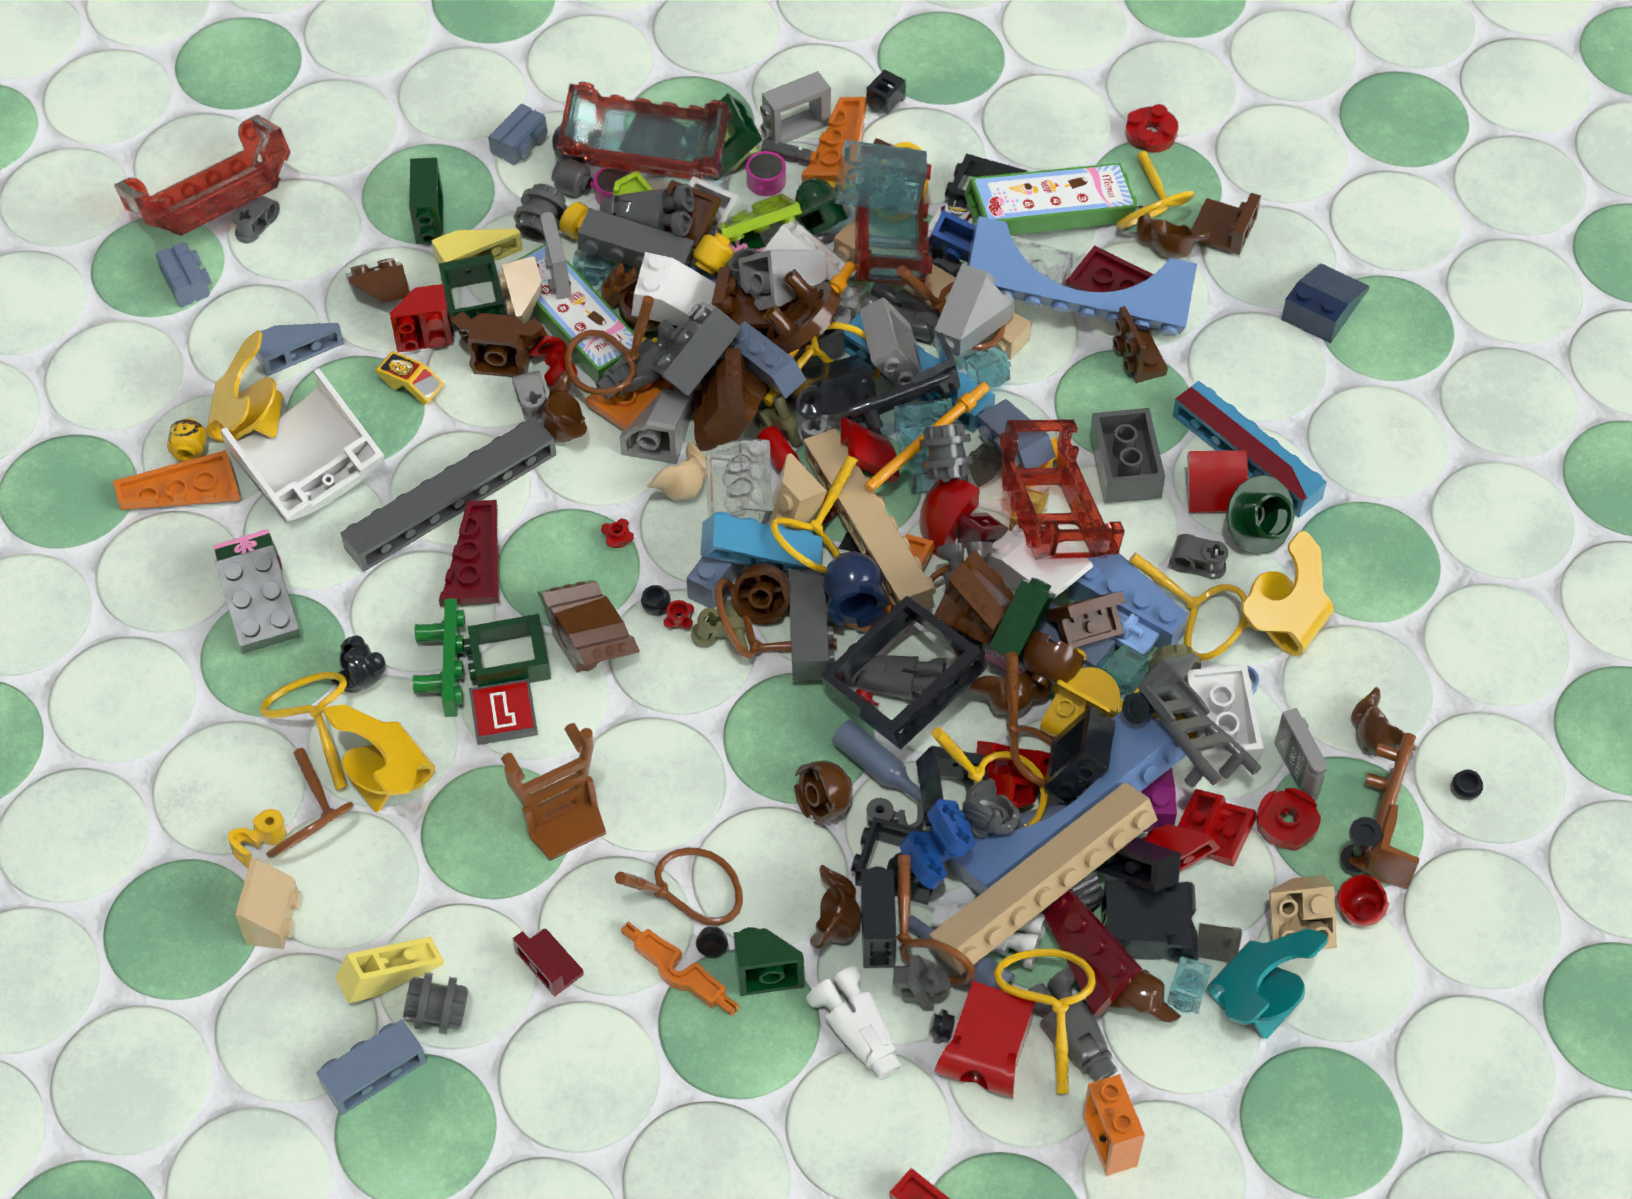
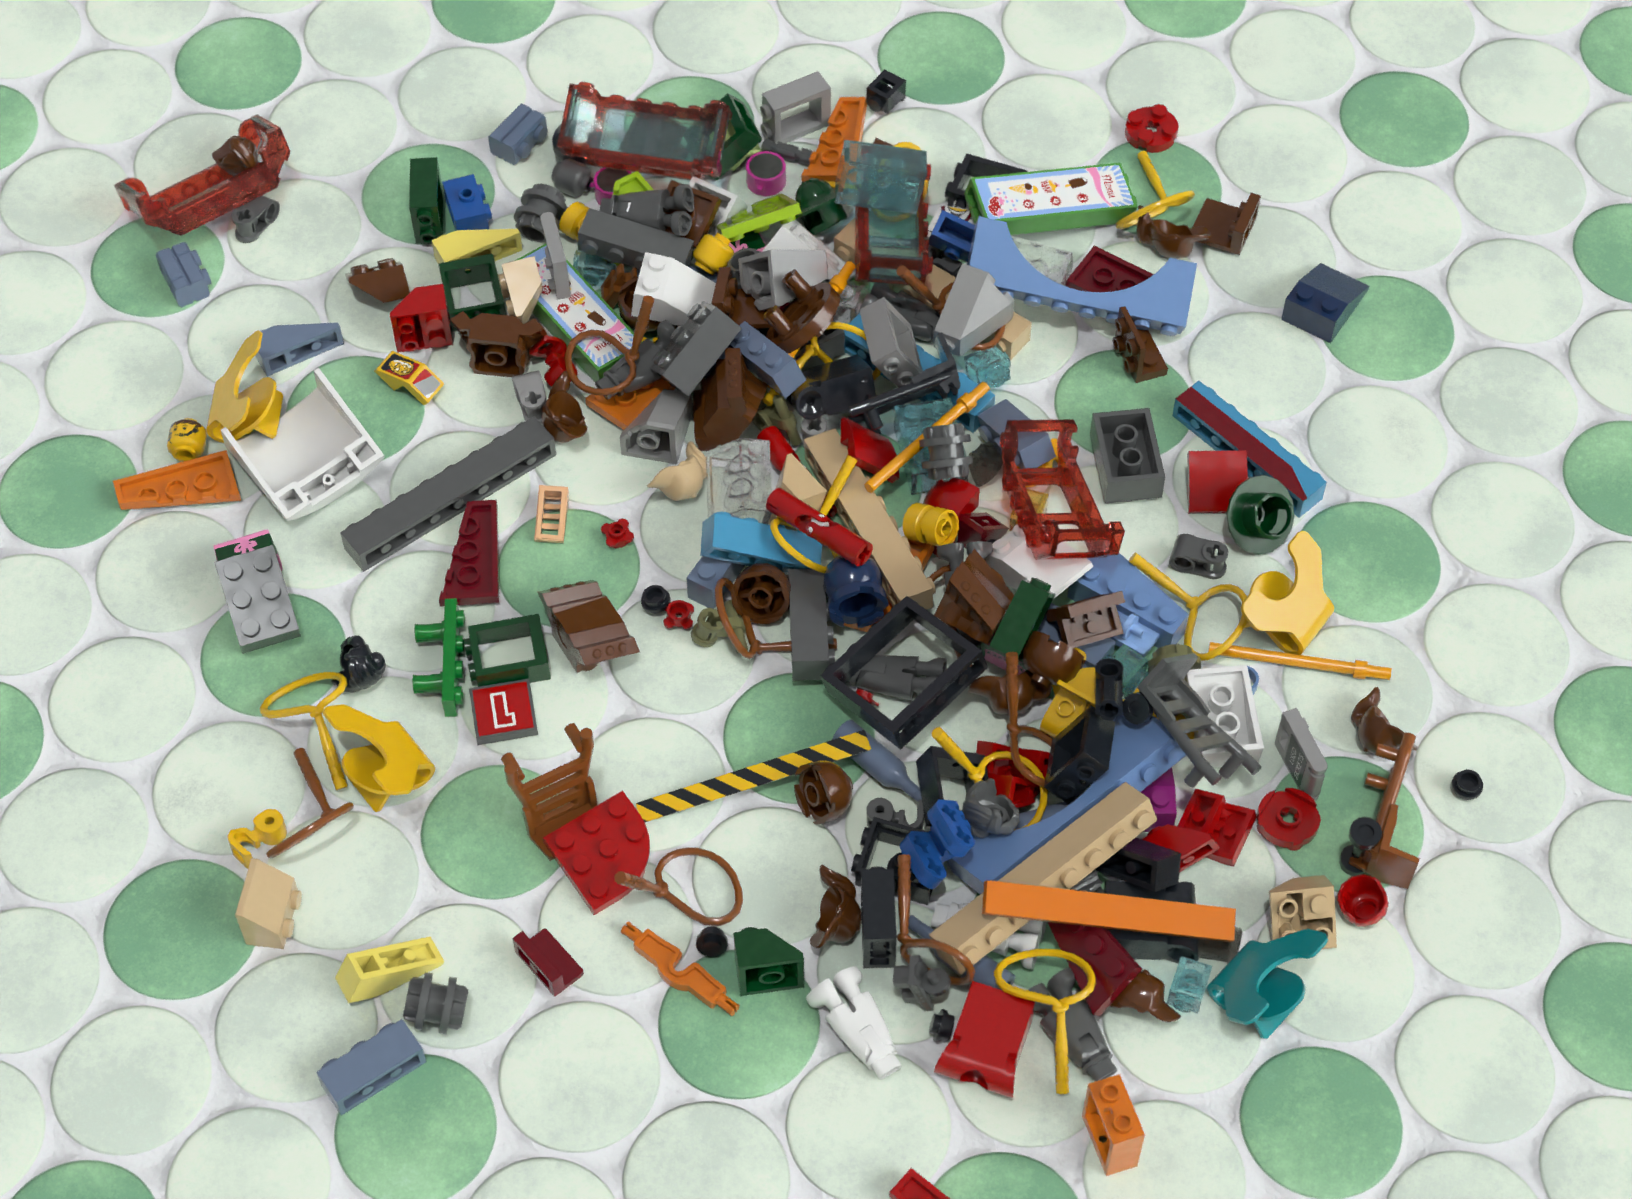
(236, 155): none -> reddish brown hair
(466, 203): none -> blue brick
(555, 493): none -> light nougat slope
(600, 845): none -> red plate
(751, 776): none -> sticker
(821, 528): none -> red piece
(930, 524): none -> yellow wheel
(1108, 688): none -> black piece
(1108, 911): none -> orange tile
(1359, 669): none -> light orange bar

